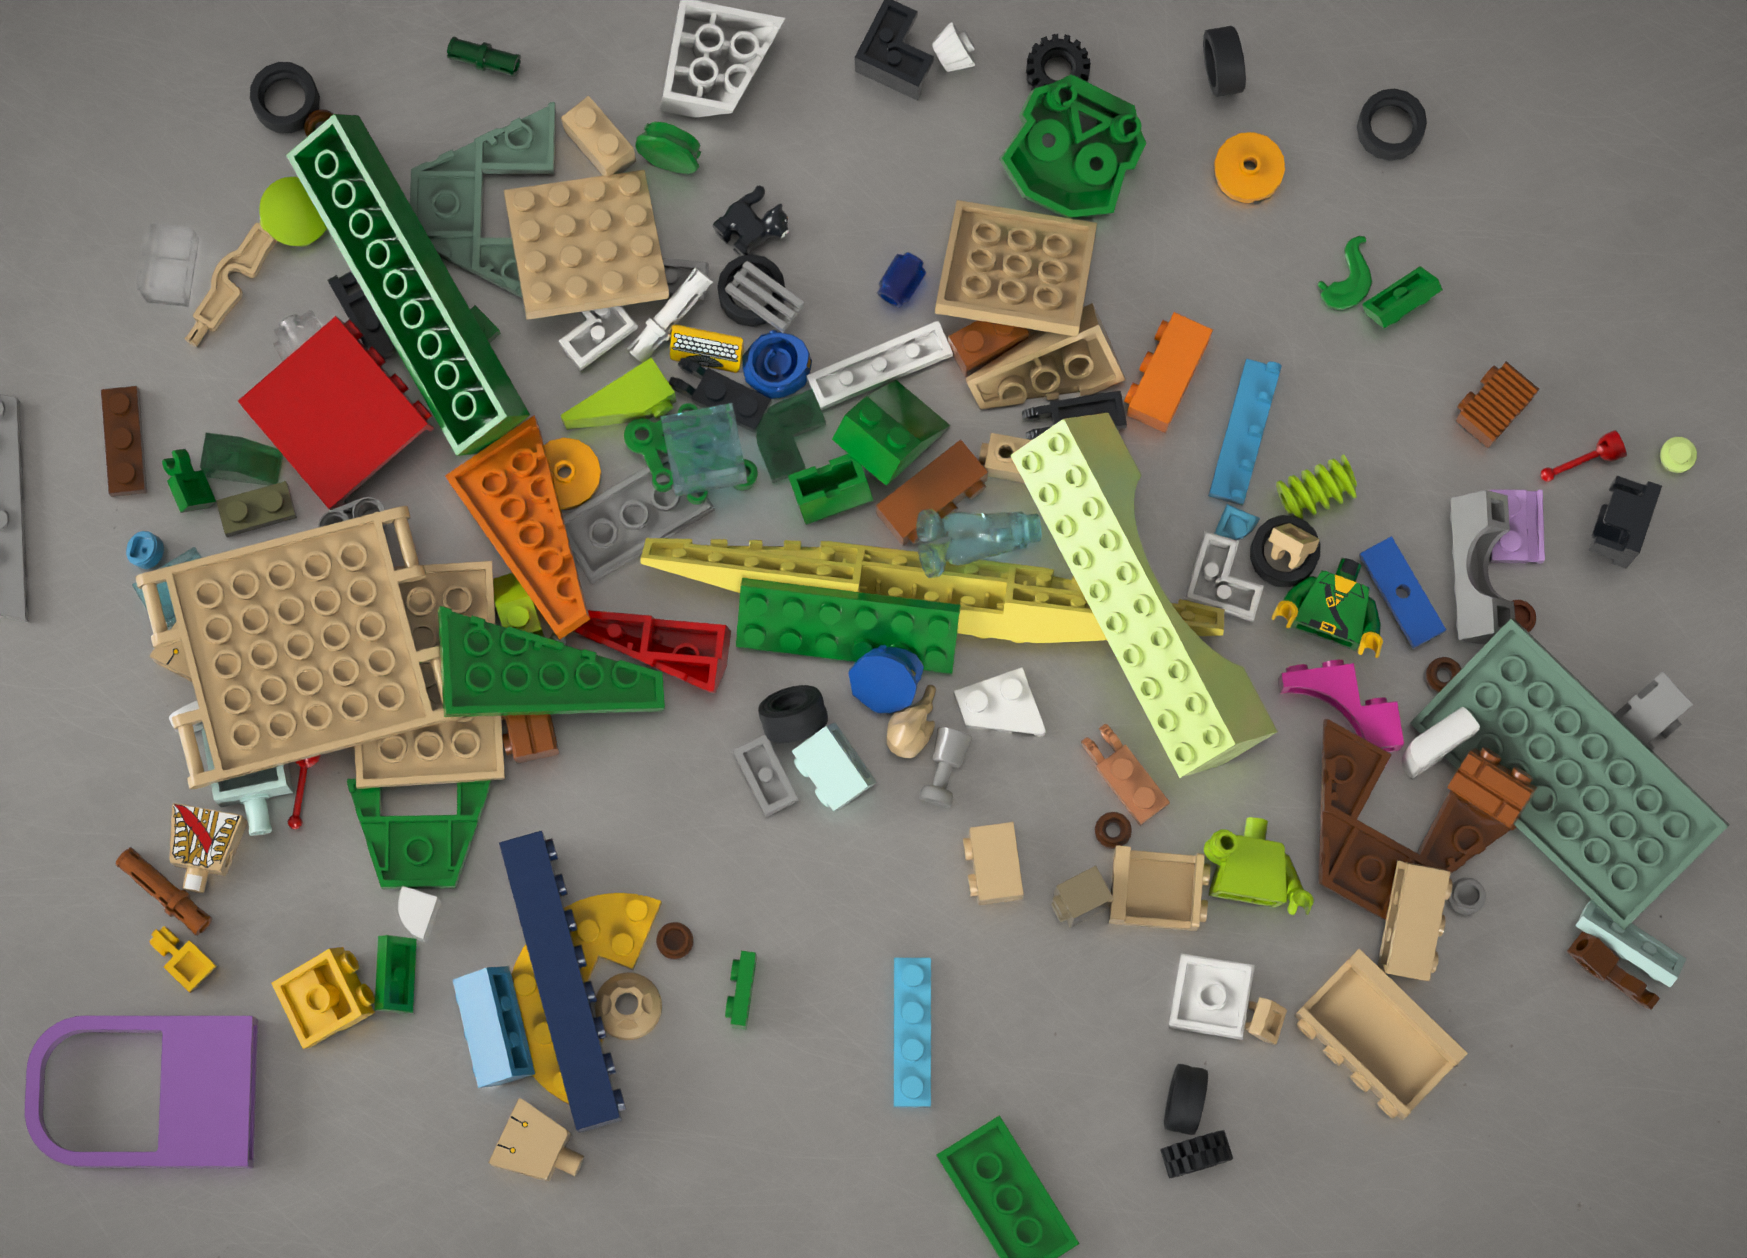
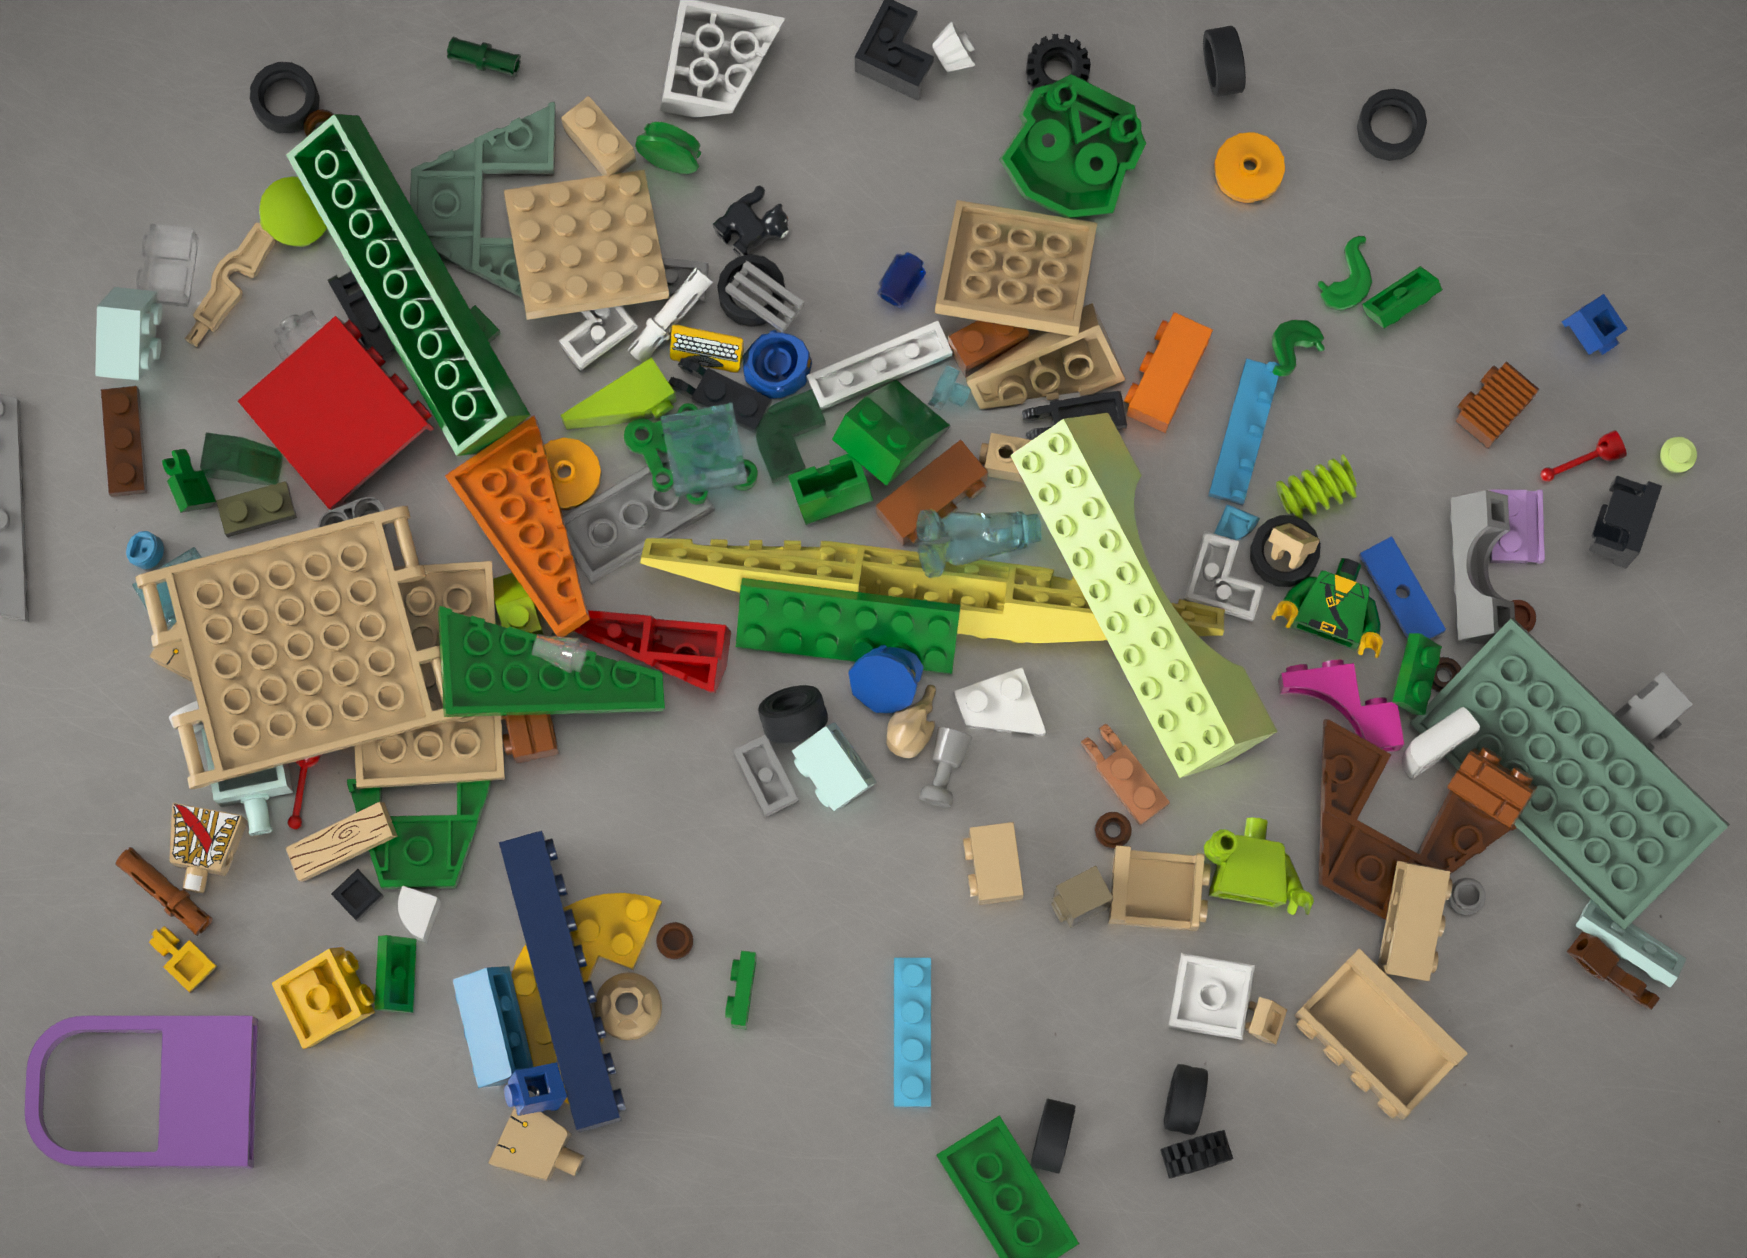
(127, 333): none -> light aqua brick
(341, 841): none -> tan tile
(357, 895): none -> black tile
(543, 1081): none -> blue brick
(561, 651): none -> clear cone
(948, 390): none -> clear light blue tile
(1053, 1135): none -> black tyre
(1290, 335): none -> green piece
(1417, 674): none -> green plate
(1596, 325): none -> blue brick

